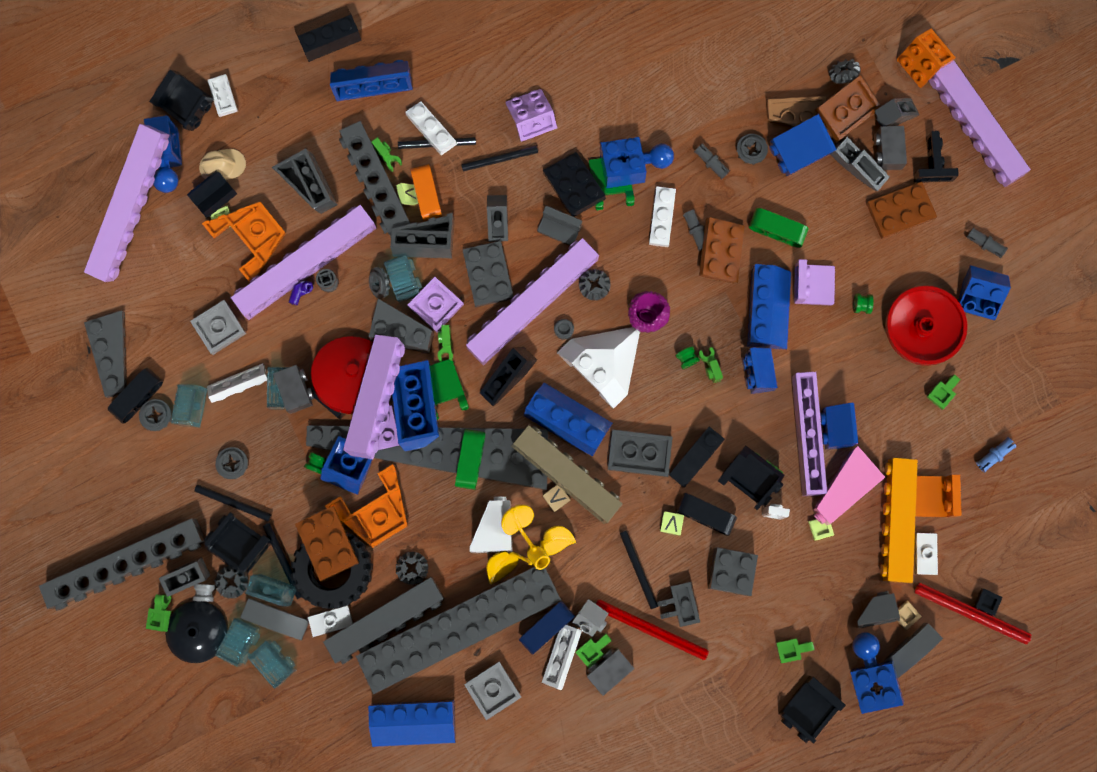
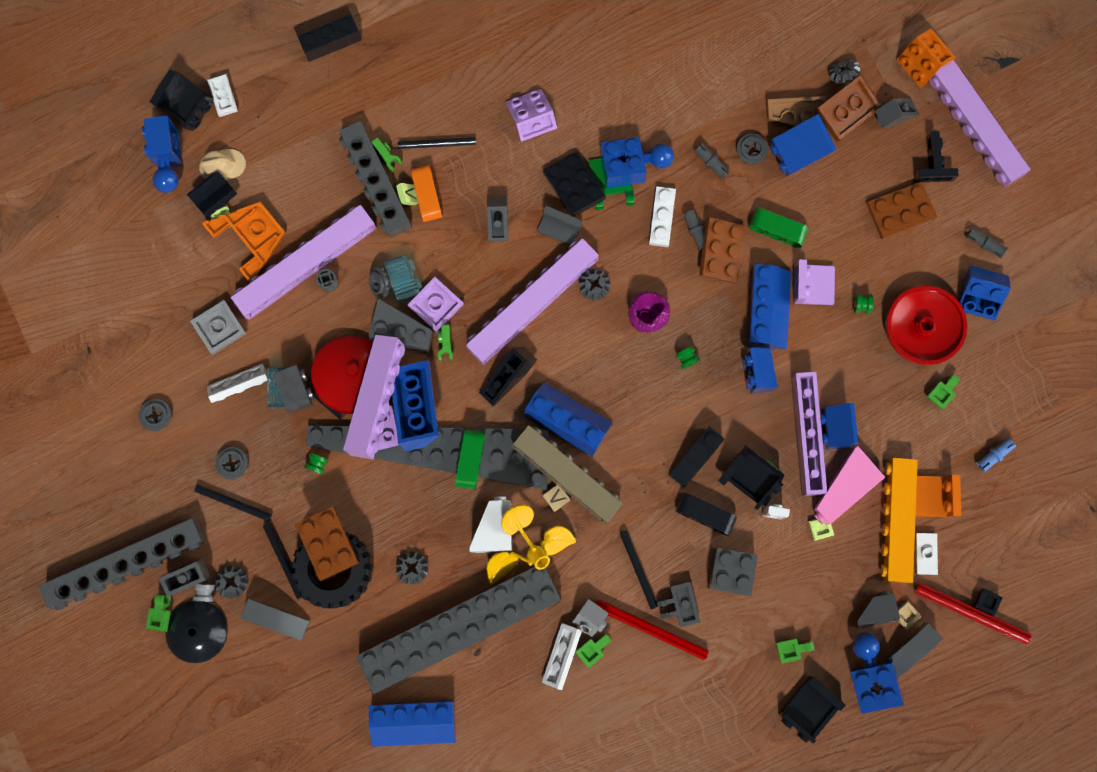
(107, 345): dark grey wing -> none
(127, 203): lavender brick -> none
(135, 395): black beam -> none
(189, 405): clear light blue brick -> none
(236, 544): black panel -> none
(238, 642): clear light blue brick -> none
(271, 590): clear light blue brick -> none
(272, 663): clear light blue brick -> none
(299, 290): dark purple arm -> none
(307, 179): dark grey wedge -> none
(330, 621): white plate -> none
(345, 470): blue slope -> none
(371, 80): blue slope -> none
(380, 517): orange wing -> none
(383, 620): dark grey brick -> none
(424, 239): dark grey wedge -> none
(431, 128): white plate -> none
(447, 384): green flag -> none
(488, 274): dark grey plate -> none
(492, 690): light grey plate -> none
(499, 158): black bar -> none
(546, 627): dark blue beam -> none
(564, 329): dark grey tile -> none
(604, 361): white wedge -> none
(609, 671): flat silver brick -> none
(640, 453): dark grey plate -> none
(672, 523): yellowish green tile -> none
(713, 371): bright green plate -> none
(859, 164): dark grey slope -> none
(890, 147): flat silver brick -> none

